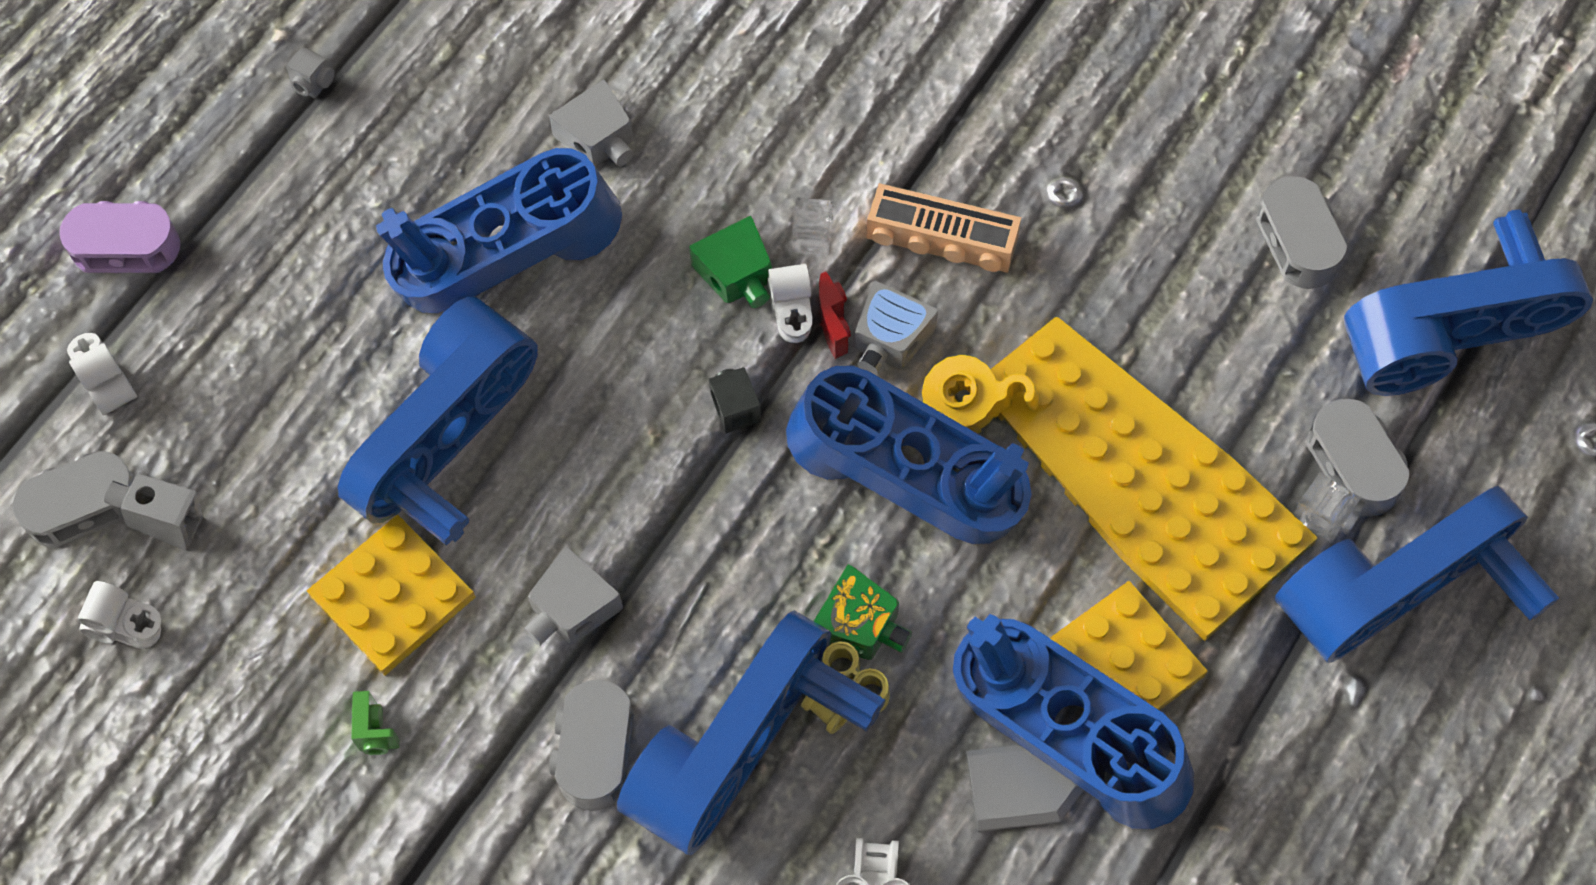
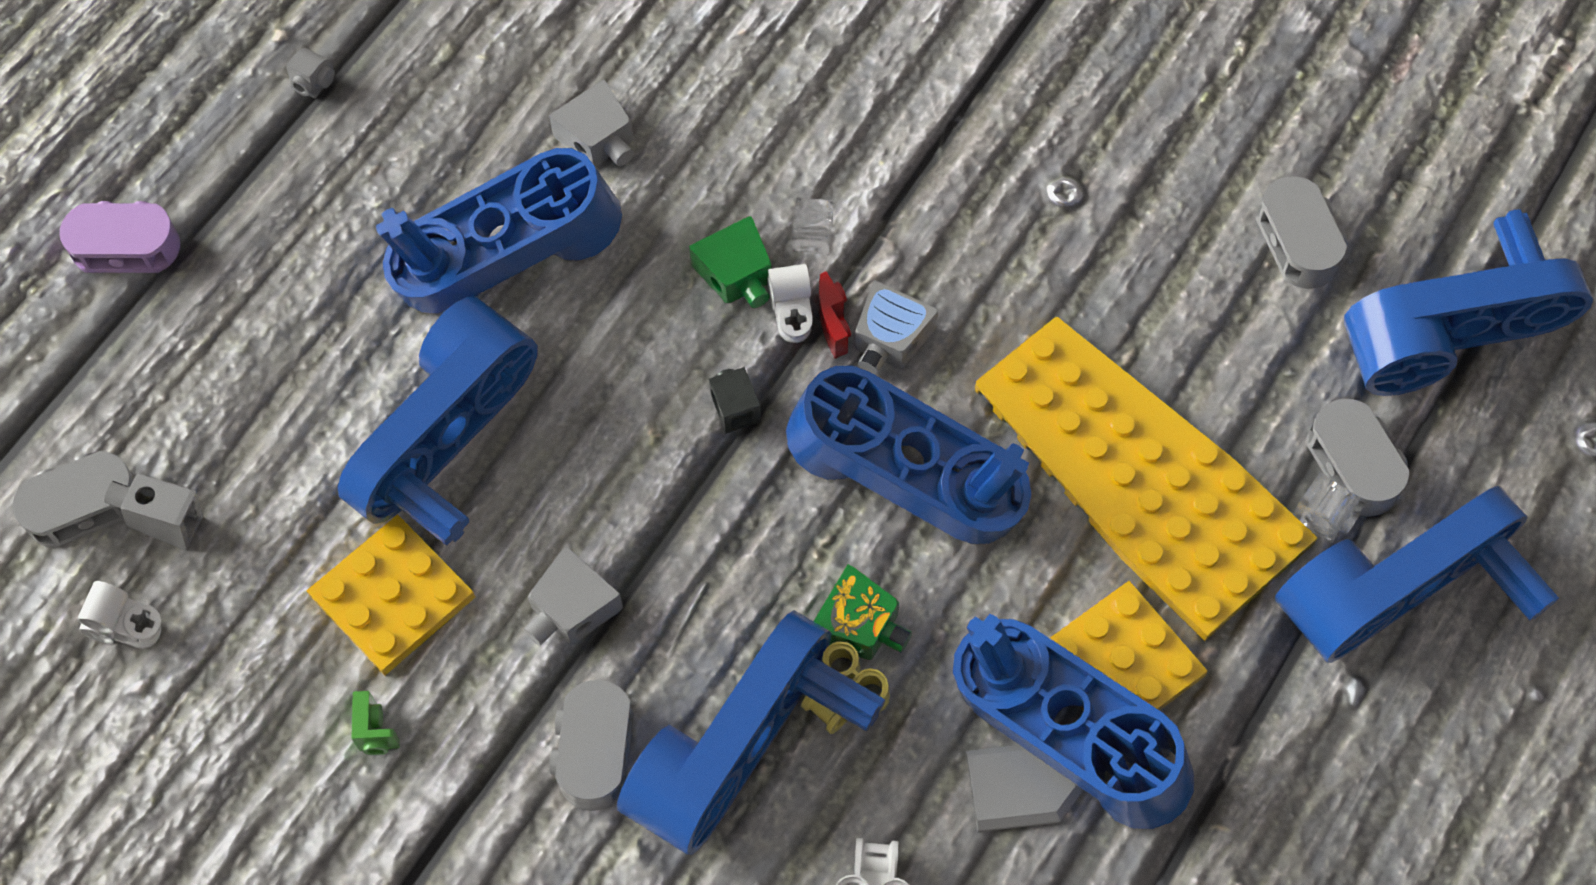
(99, 373): white piece -> none
(943, 228): light nougat brick -> none
(986, 395): yellow piece -> none

